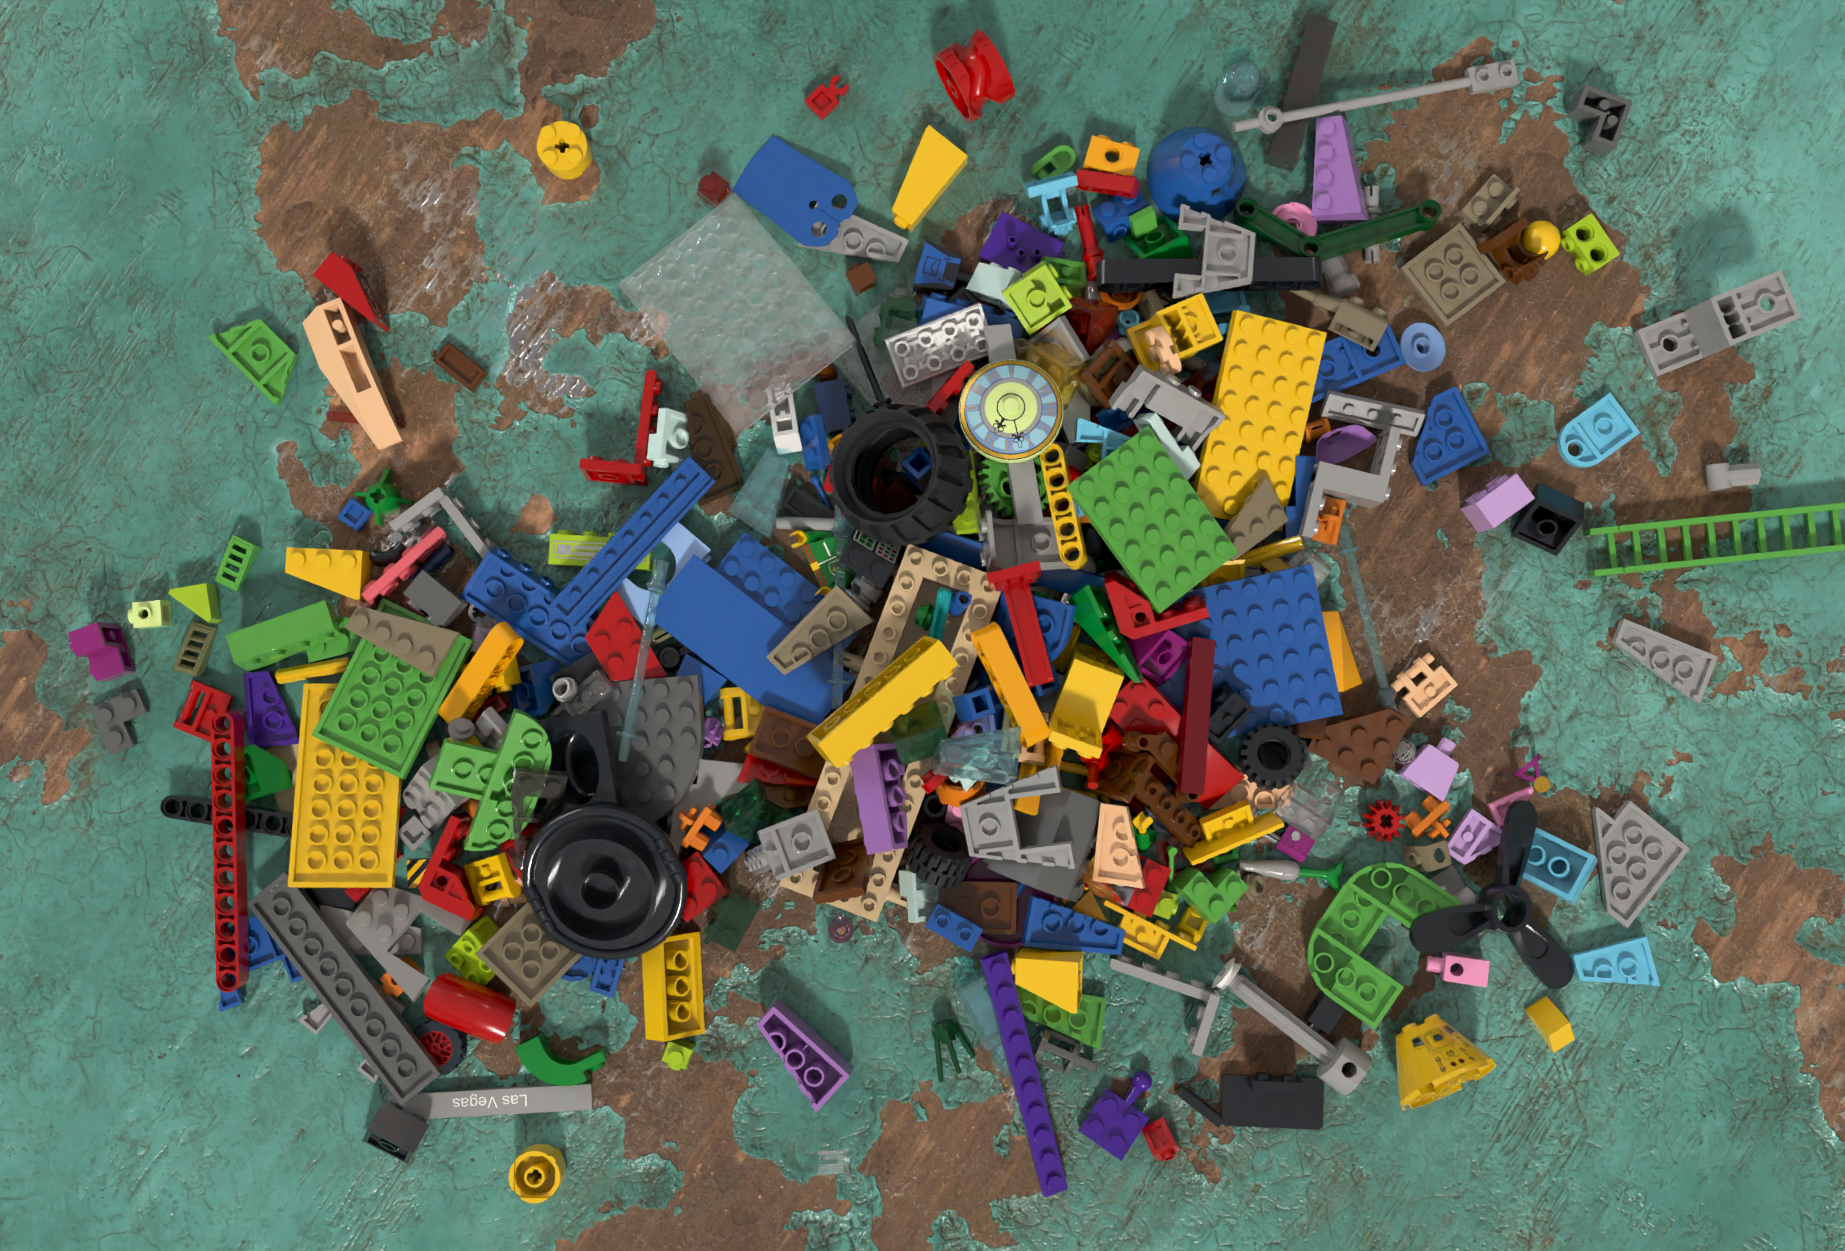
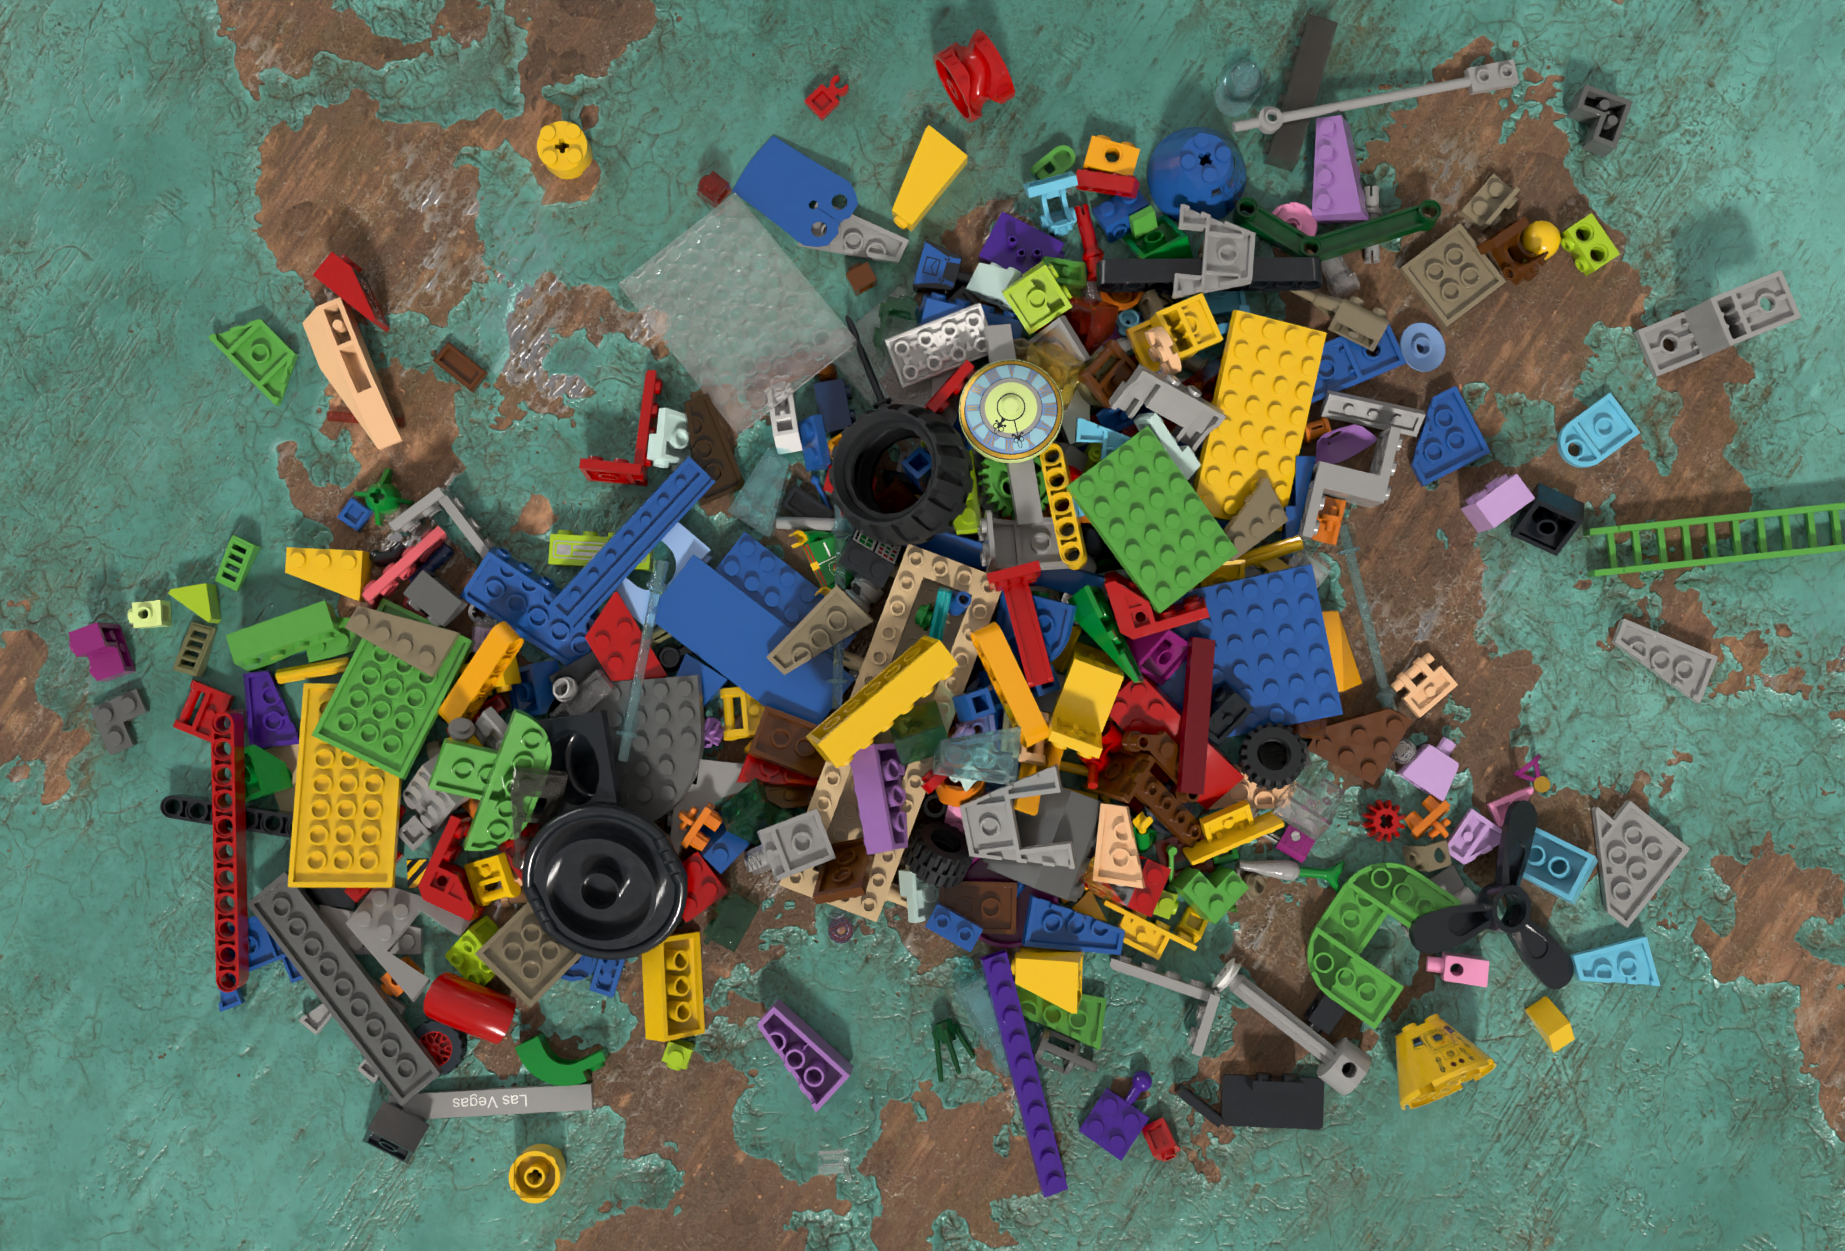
(1725, 476): light grey piece -> none

